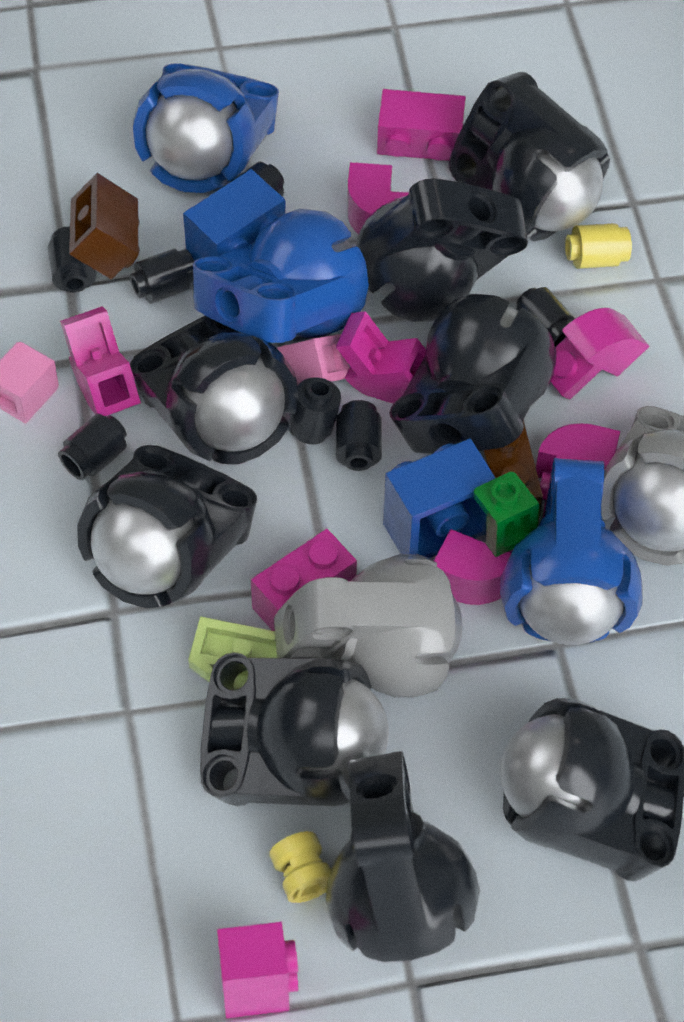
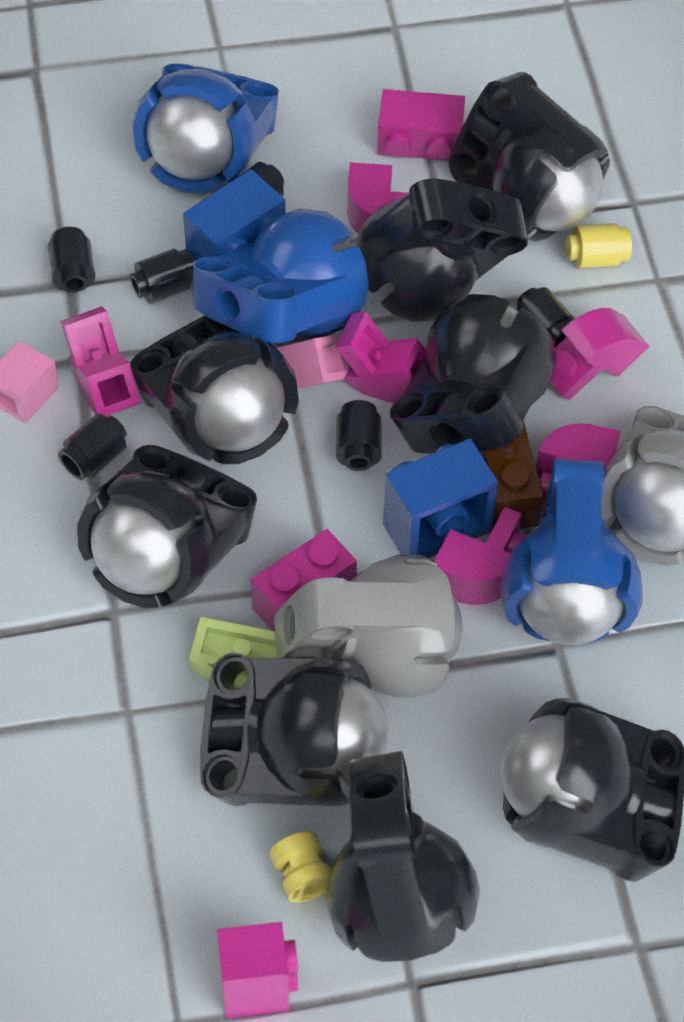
(104, 226): reddish brown brick -> none
(315, 410): black brick -> none
(509, 512): green bracket -> none

